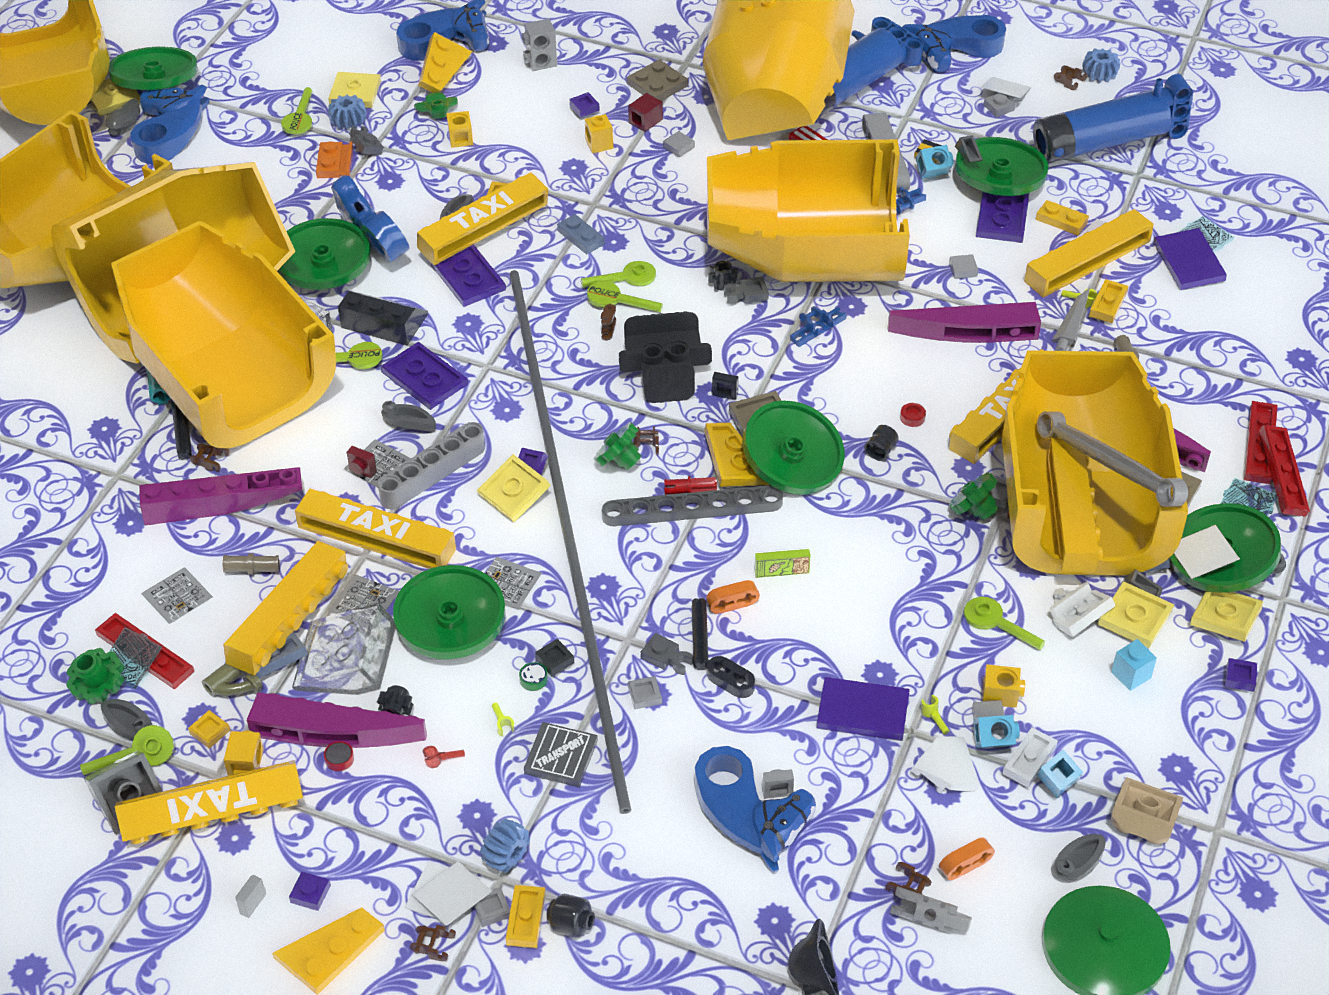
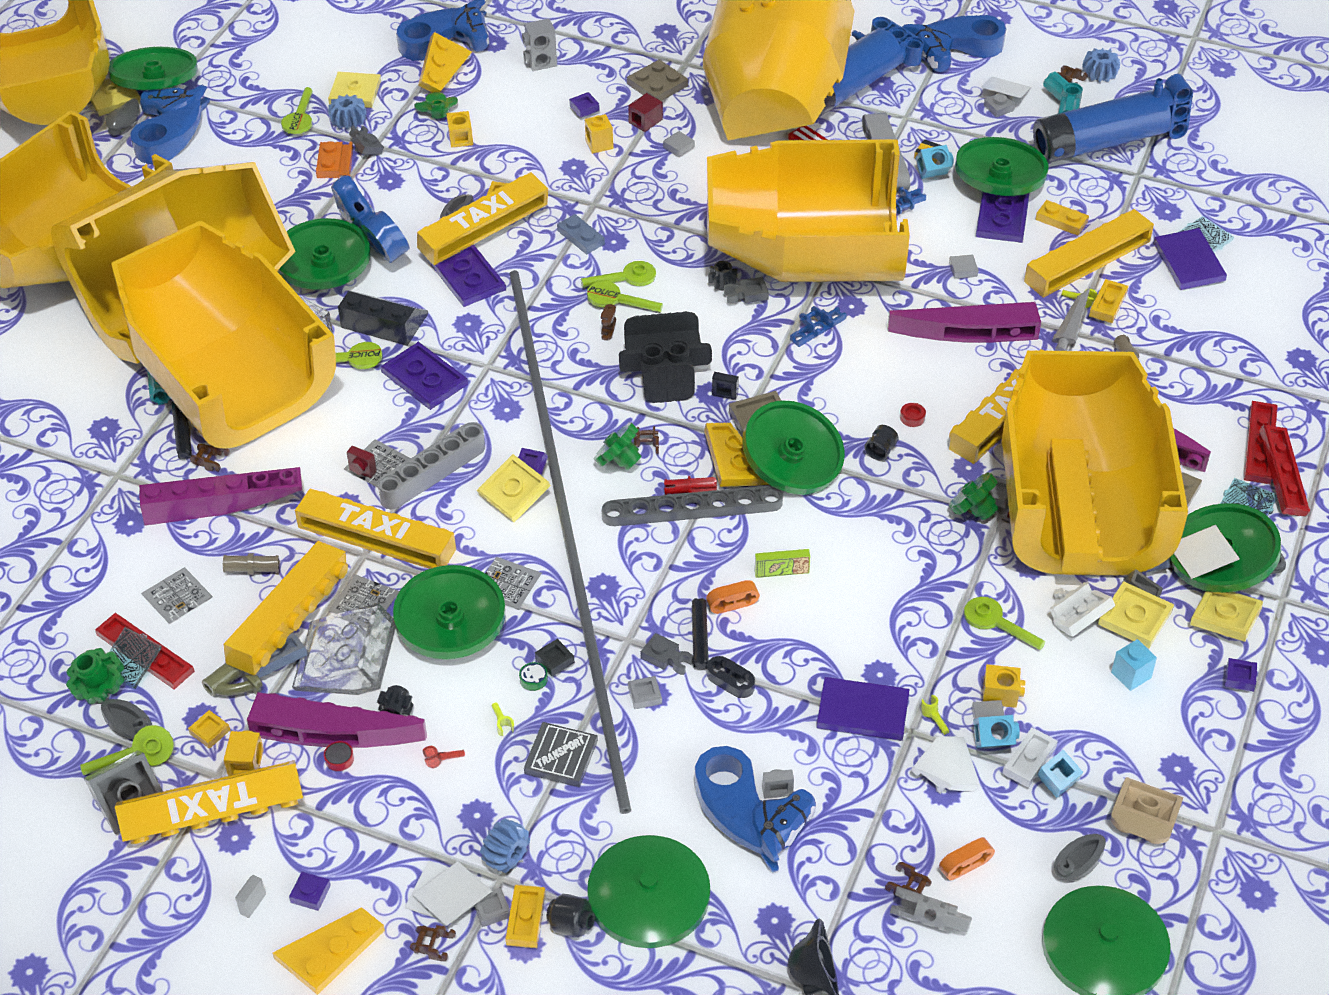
(408, 416): dark grey arm -> none
(649, 891): none -> green dish
(968, 149): dark grey piece -> none
(1068, 93): none -> teal piece
(1113, 459): light grey piece -> none

